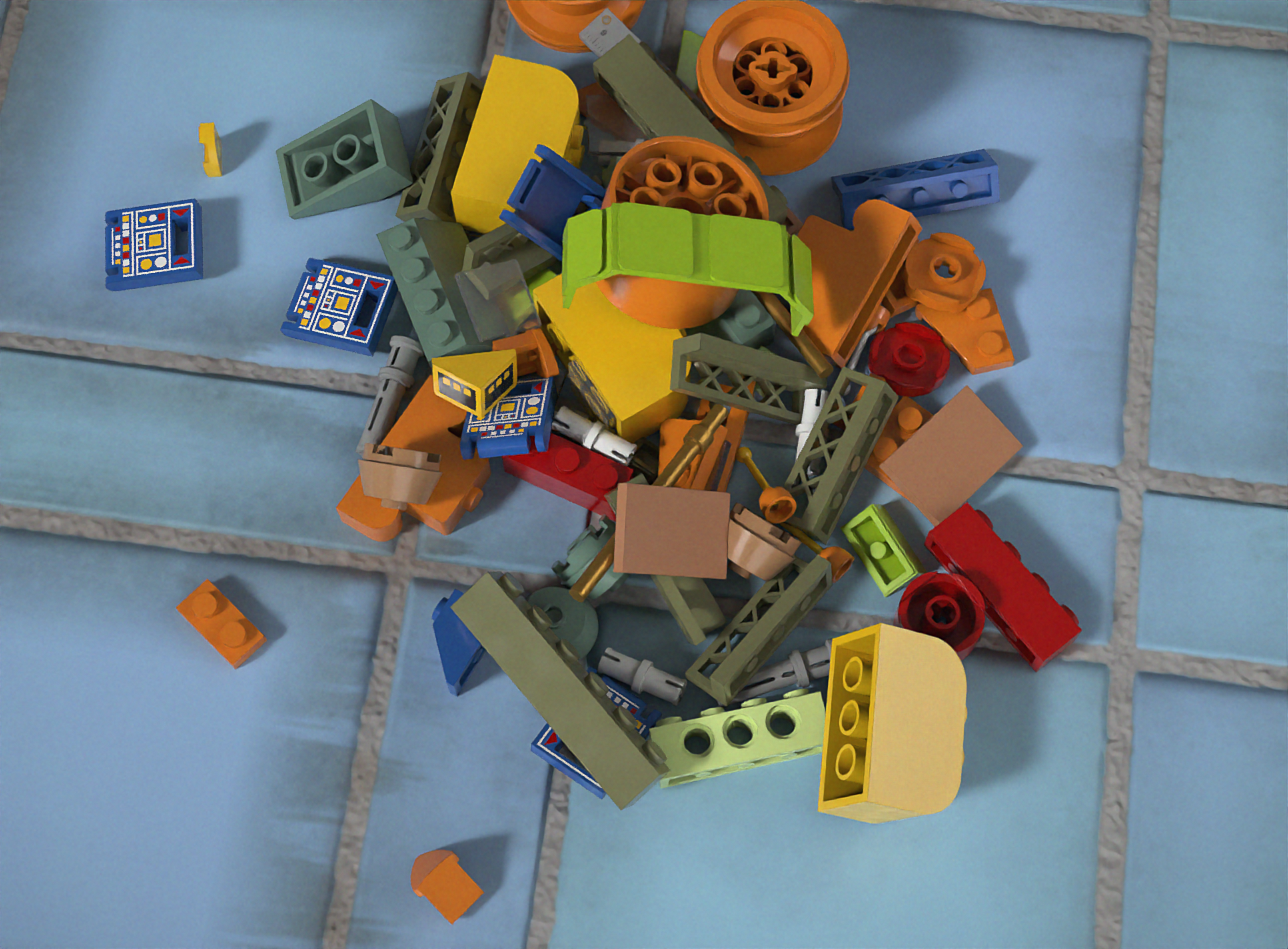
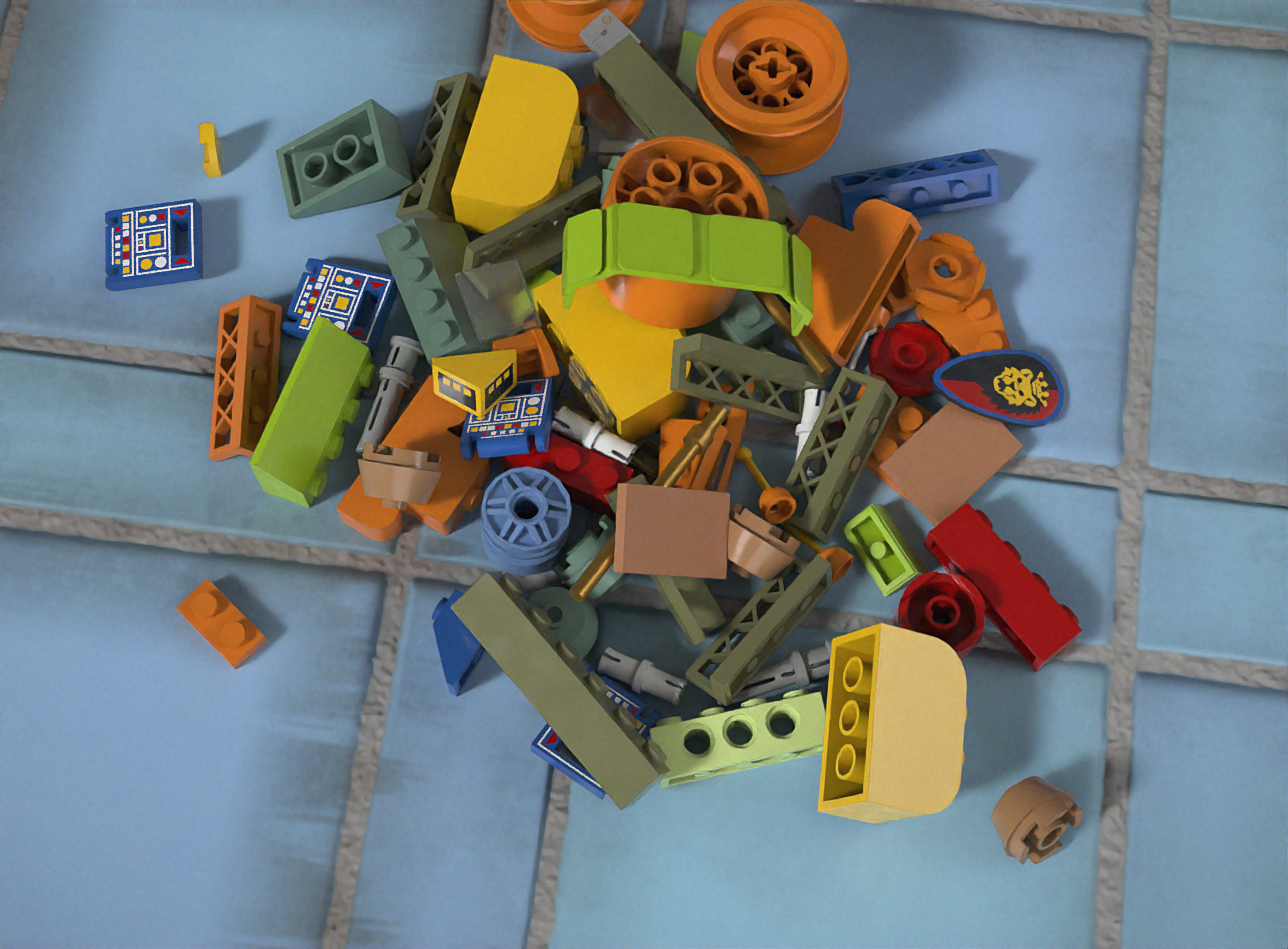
(251, 375): none -> orange fence
(313, 414): none -> lime slope
(444, 883): orange tile -> none
(525, 521): none -> medium blue wheel
(548, 197): blue container -> none
(1002, 386): none -> shield
(1033, 818): none -> medium nougat cone

